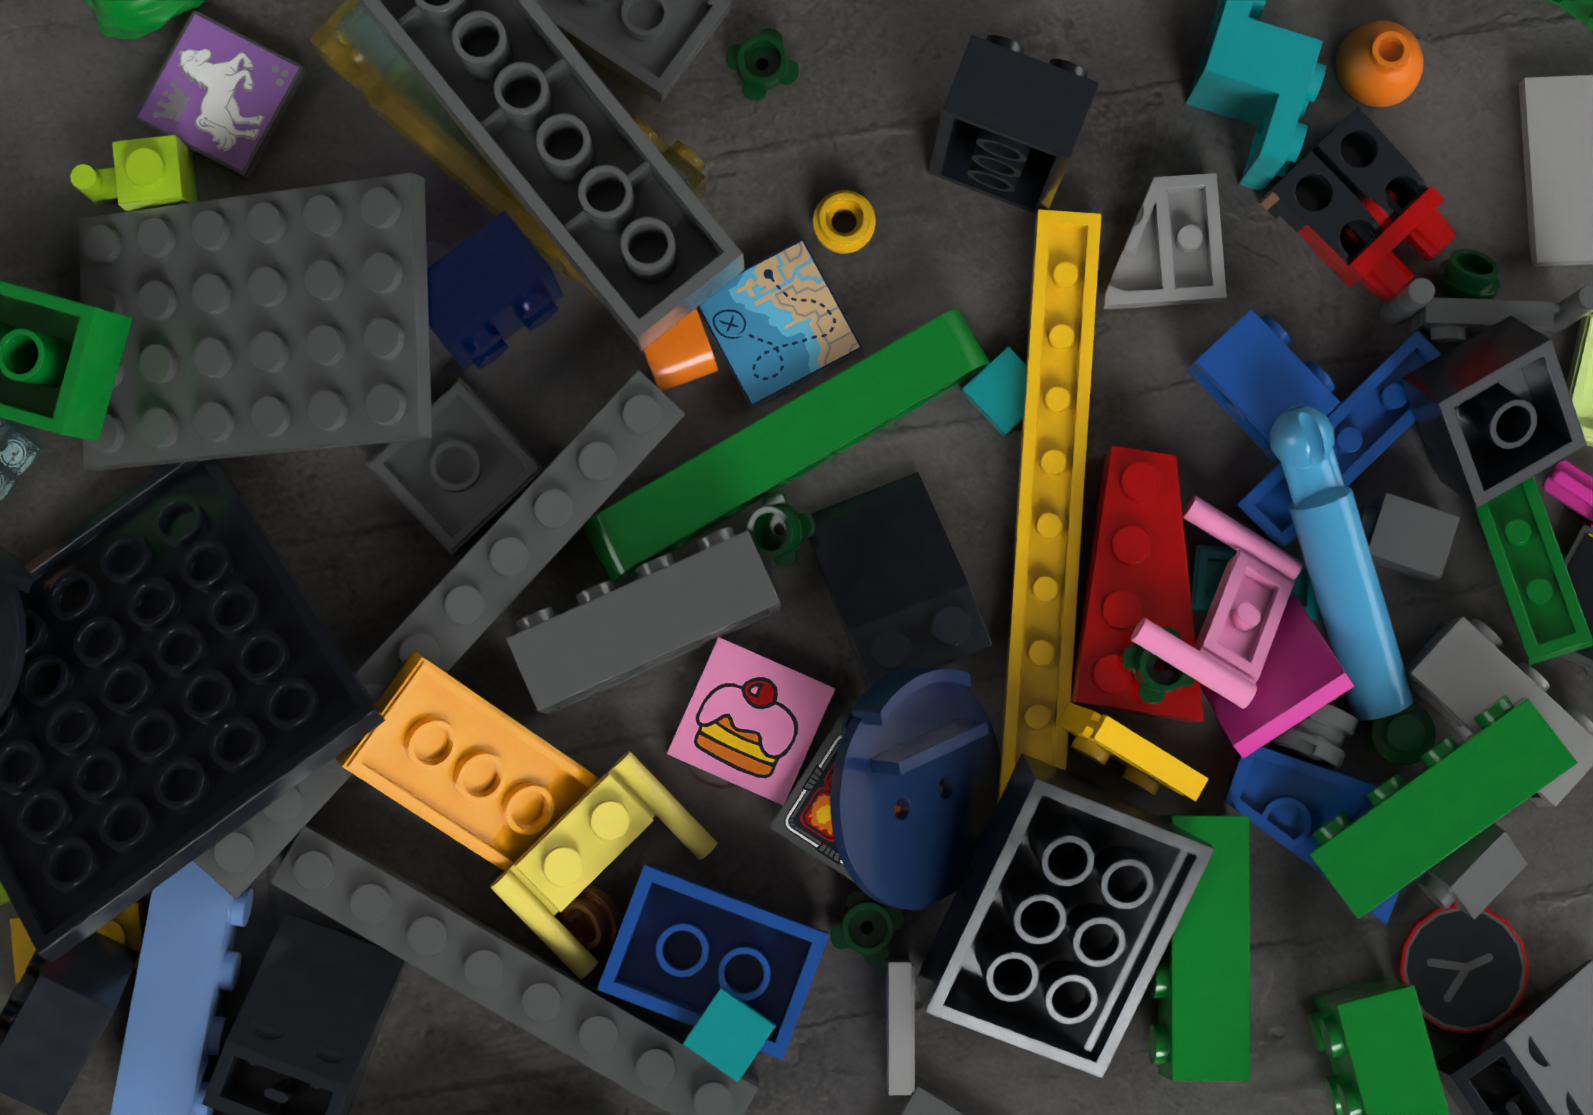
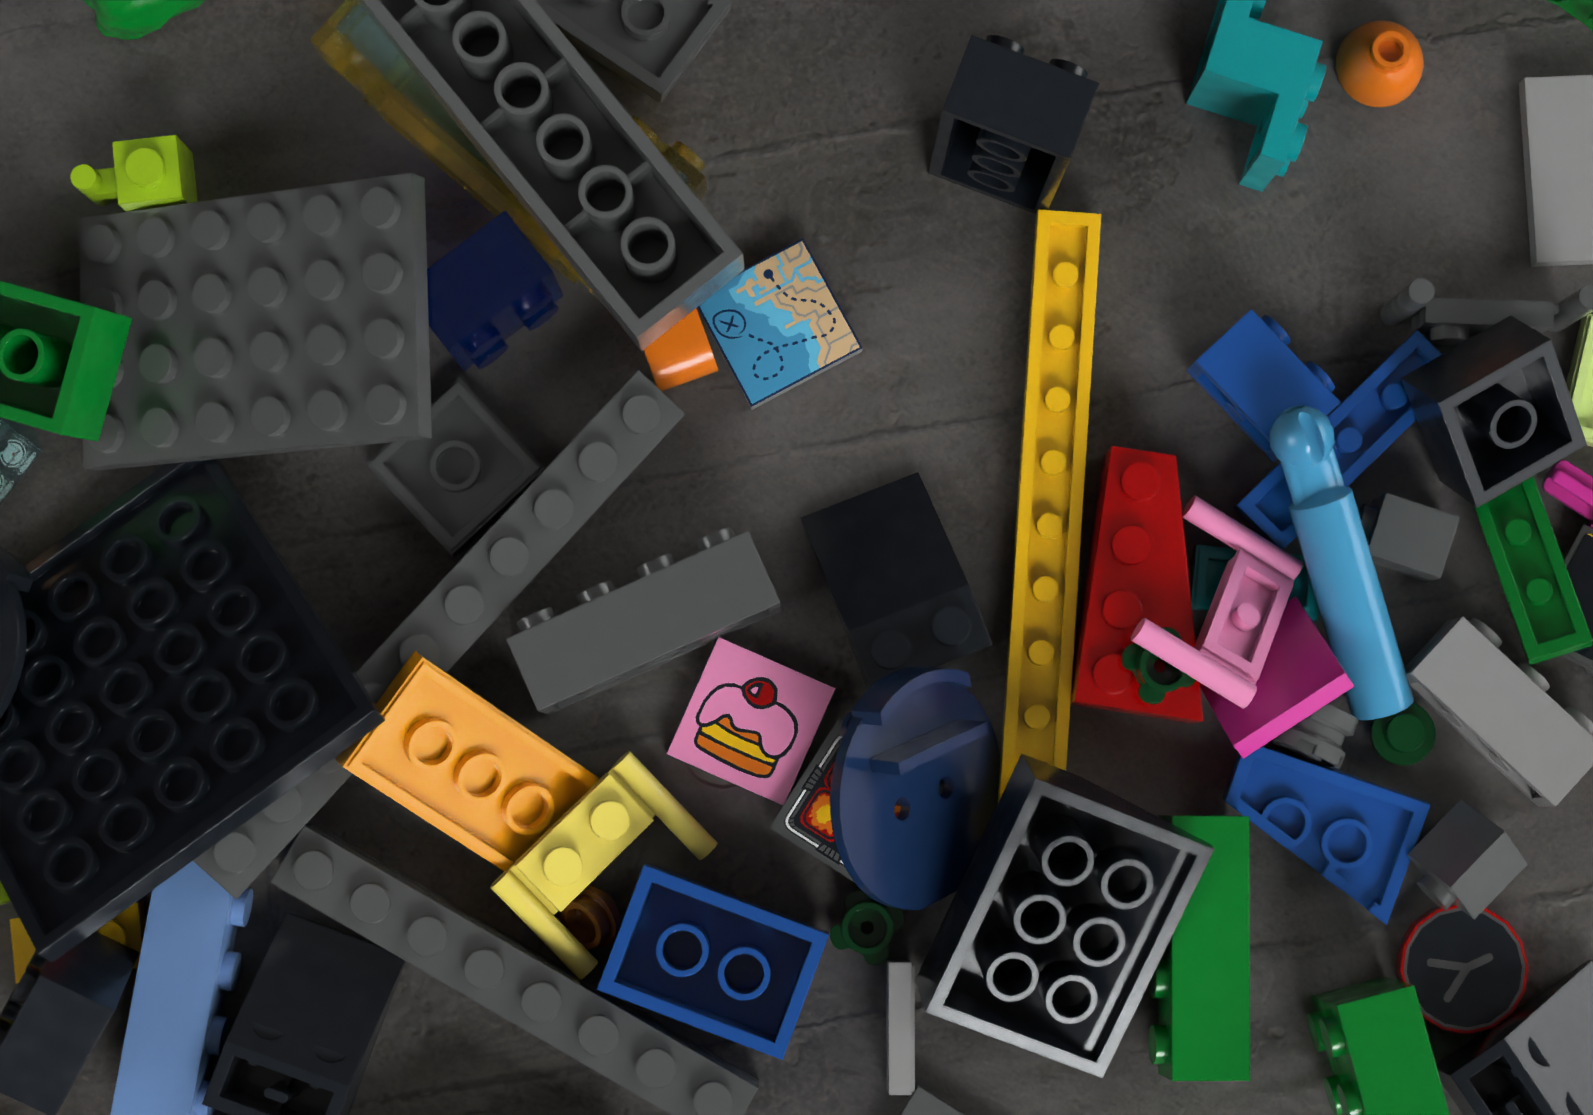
(221, 94): tile -> none
(729, 1034): teal tile -> none
(764, 530): dark green plate -> none
(767, 47): dark green plate -> none
(785, 444): green beam -> none
(844, 202): yellow plate -> none
(1000, 391): teal tile -> none
(1145, 763): yellow plate -> none
(1172, 247): light grey wing -> none
(1357, 203): black hips -> none
(1440, 806): green brick -> none
(1469, 275): dark green plate -> none

